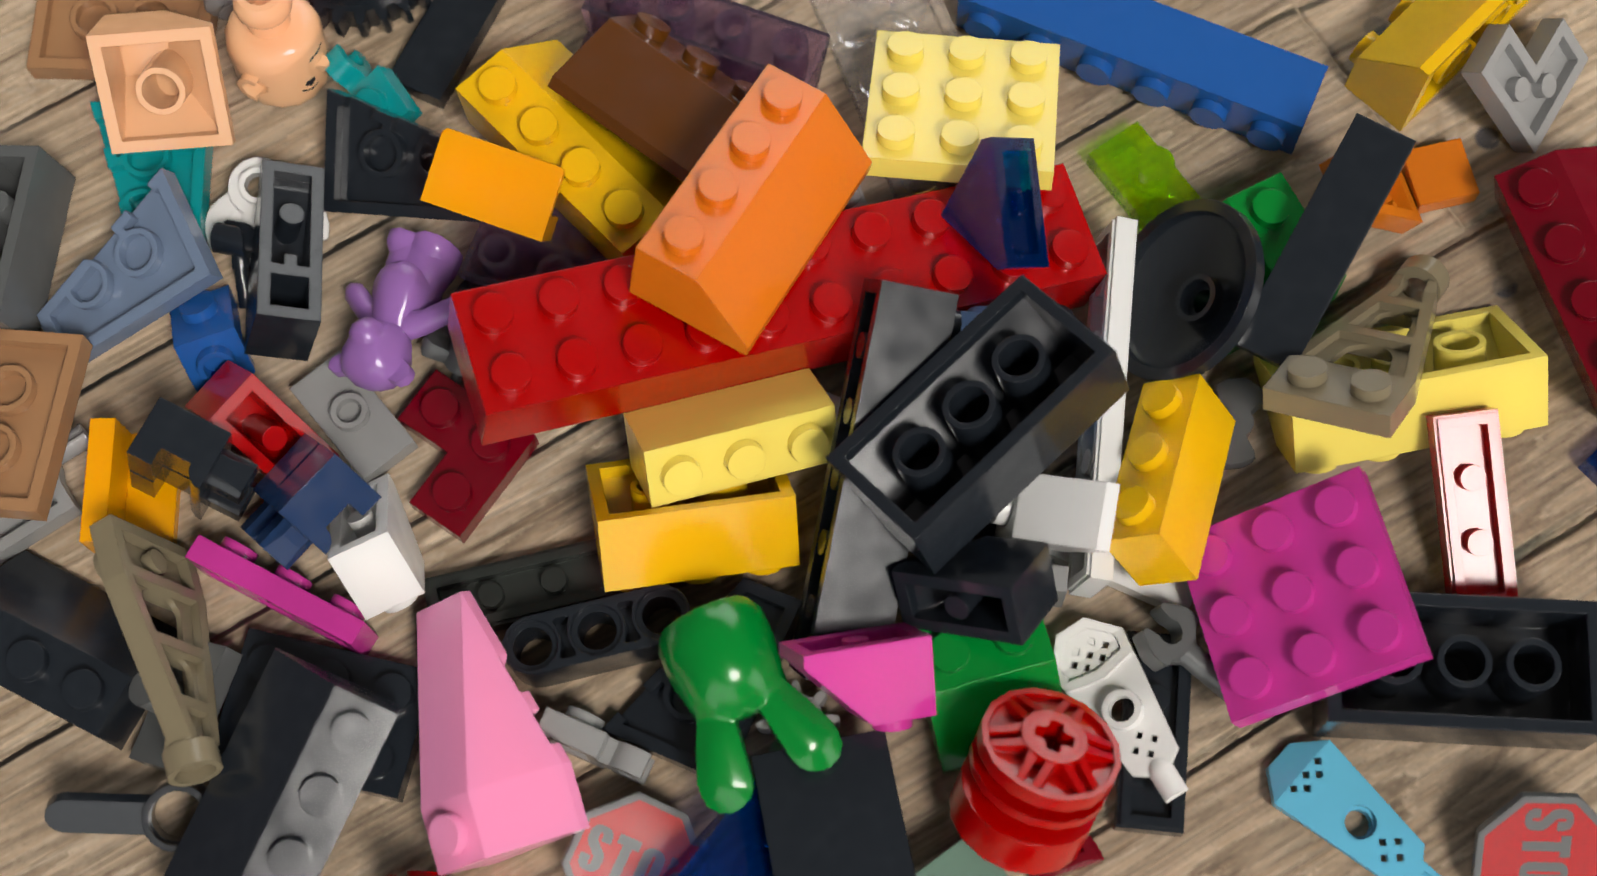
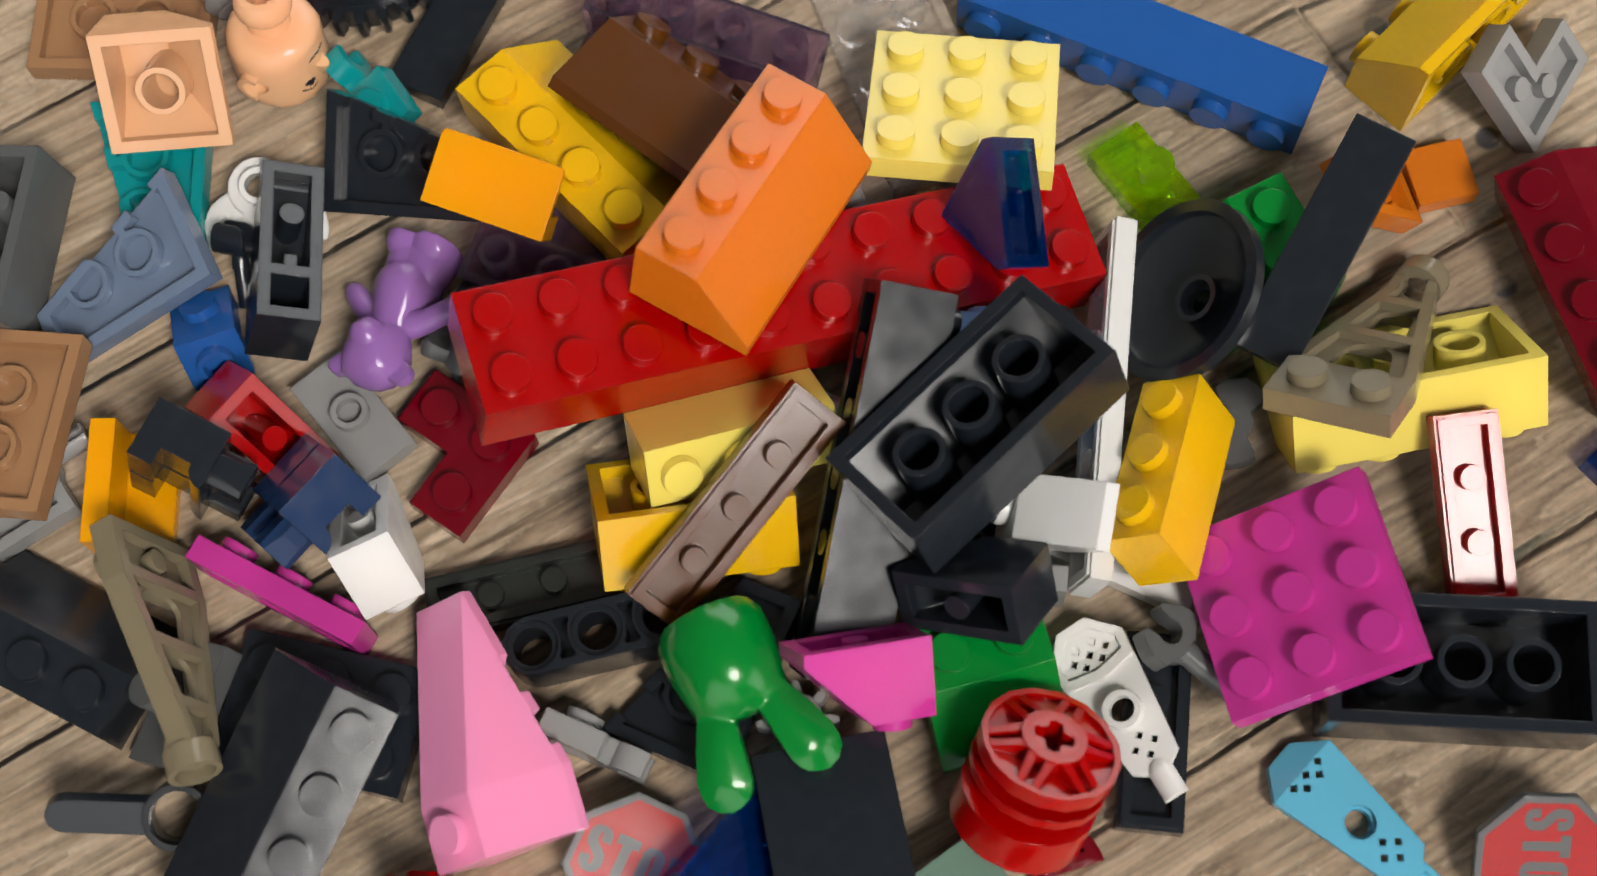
(735, 504): none -> tile

